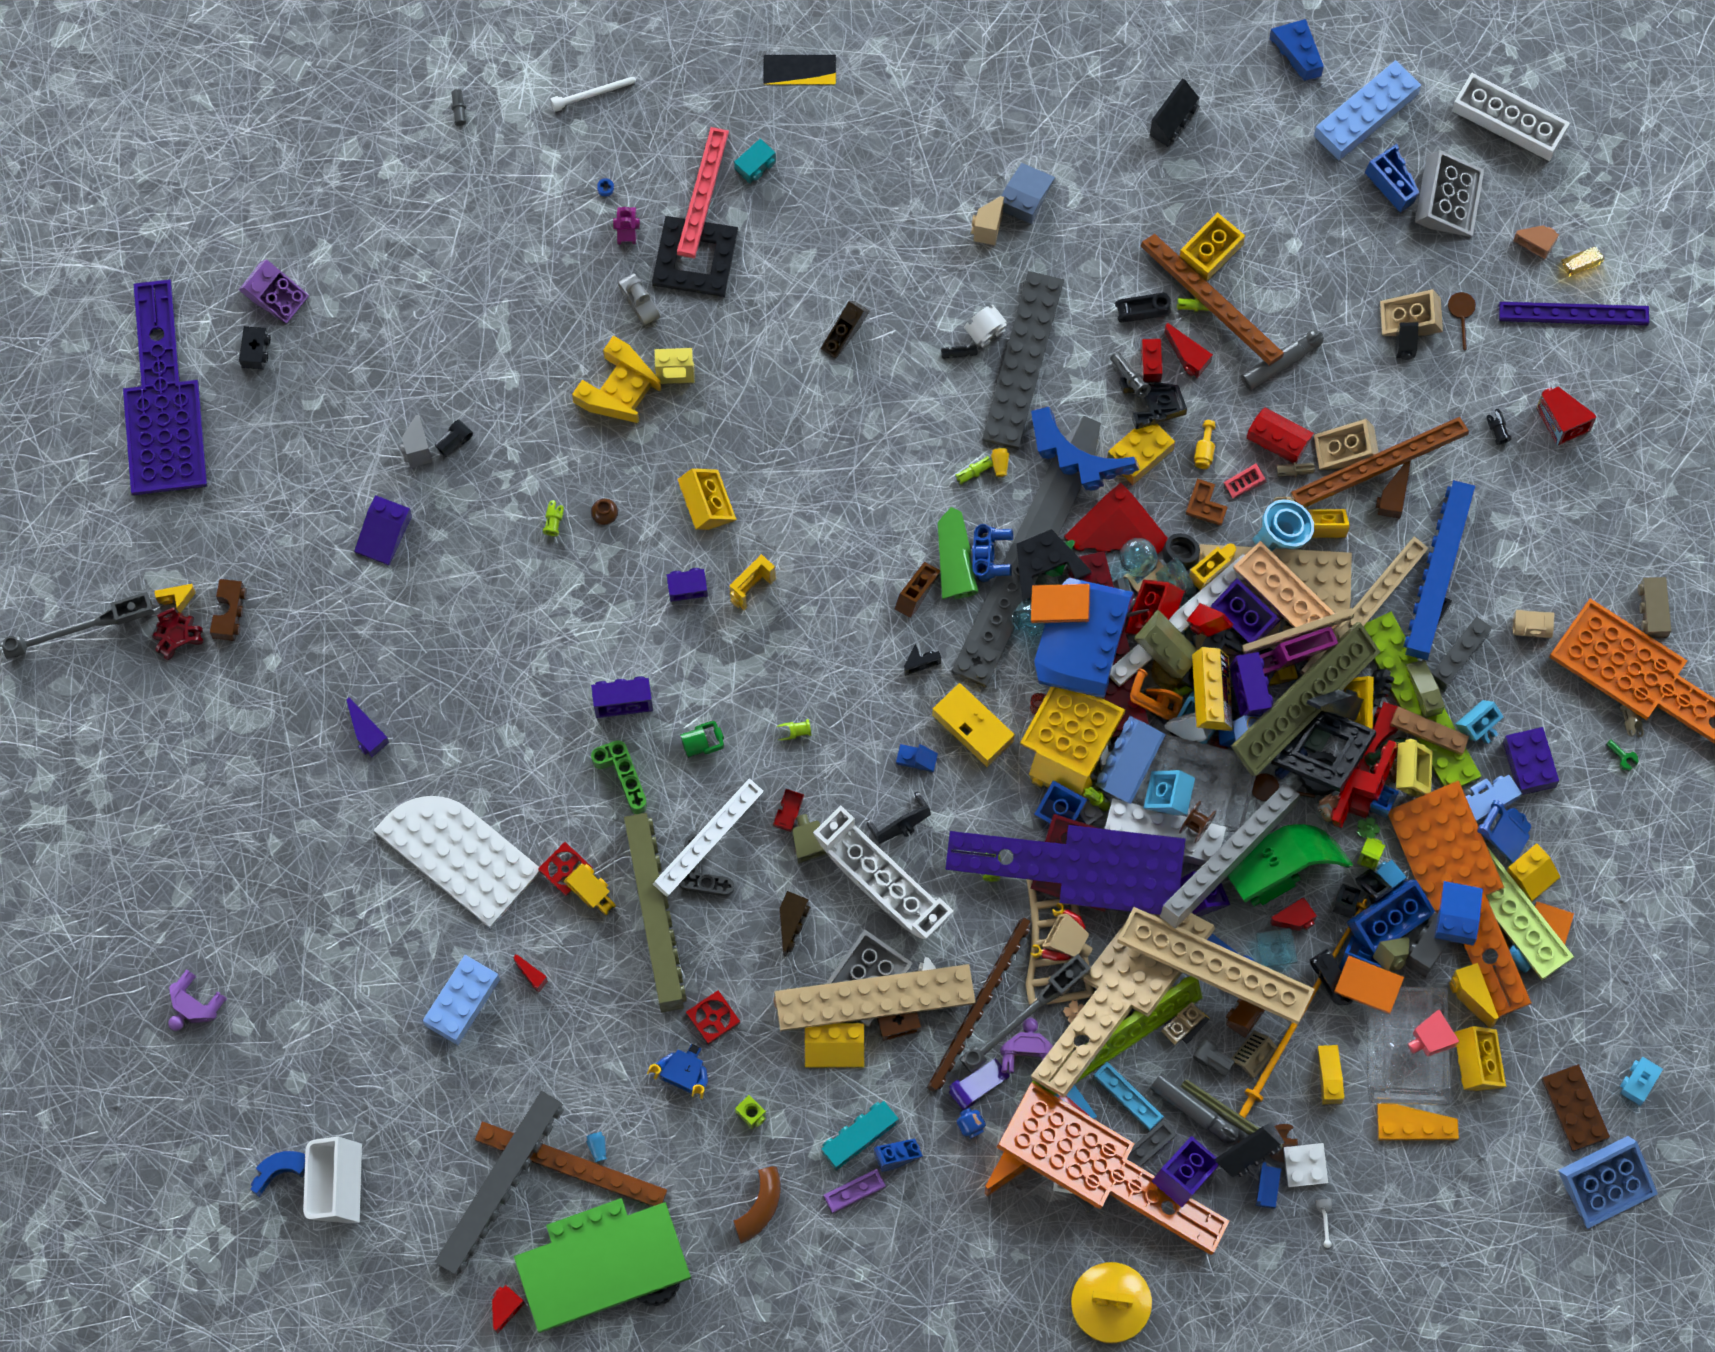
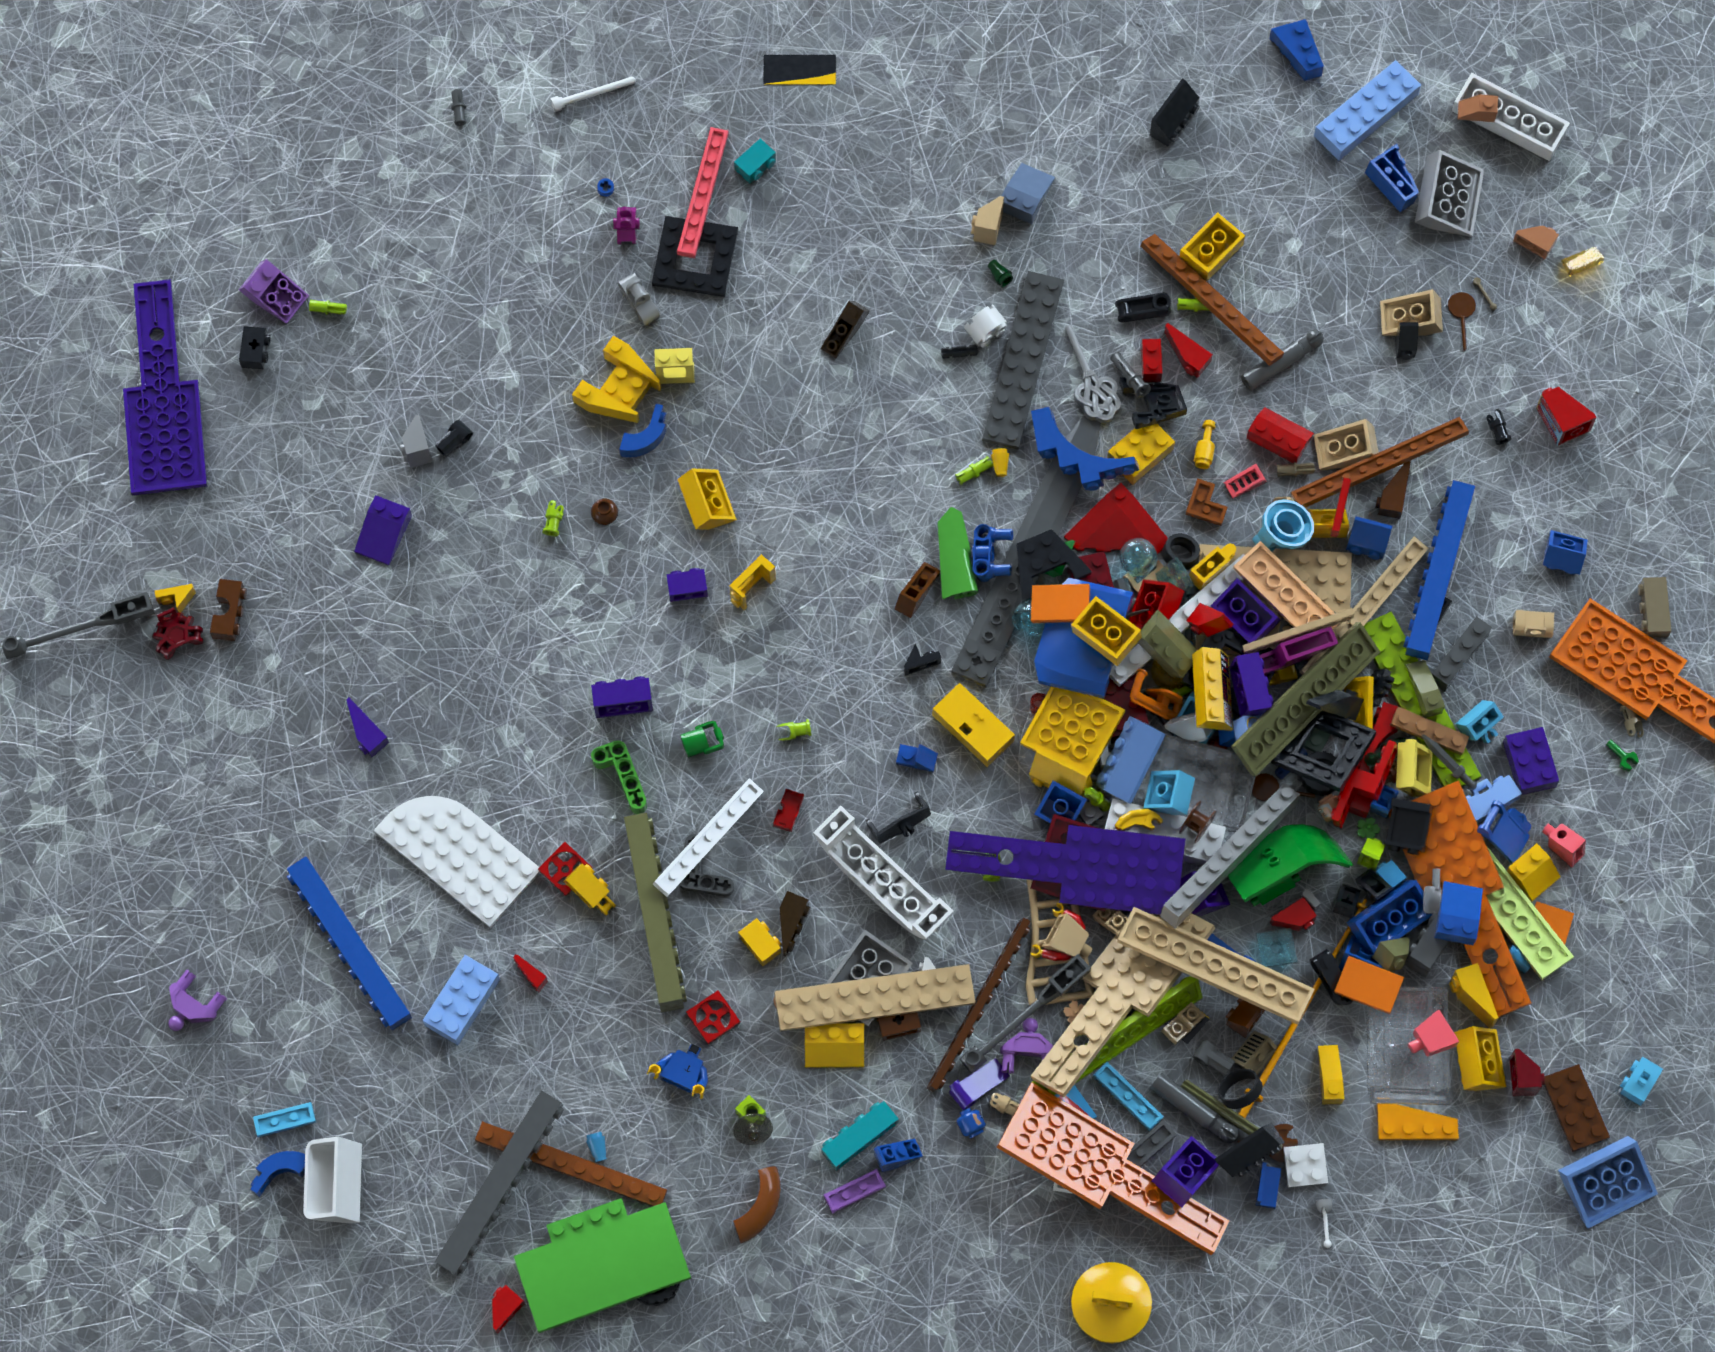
(284, 1119): none -> medium azure plate
(327, 307): none -> lime axle
(349, 944): none -> blue brick
(647, 440): none -> blue arch
(752, 1129): none -> clear smoke dish
(760, 942): none -> yellow brick
(804, 840): olive torso -> none
(1000, 273): none -> dark green cone
(1003, 1104): none -> tan piece
(1004, 1172): orange slope -> none
(1100, 391): none -> light grey piece
(1106, 631): none -> yellow brick
(1111, 920): none -> tan slope
(1139, 817): none -> yellow piece
(1246, 1099): none -> black tyre
(1311, 899): none -> light grey tile
(1340, 507): none -> red tile
(1369, 538): none -> blue slope
(1408, 826): none -> black panel
(1432, 894): none -> light grey piece
(1457, 771): none -> dark grey sword
(1477, 281): none -> dark tan hinge
(1478, 108): none -> nougat slope
(1525, 1075): none -> dark red slope
(1565, 552): none -> blue slope
(1565, 843): none -> coral torso
(1573, 313): dark purple tile -> none

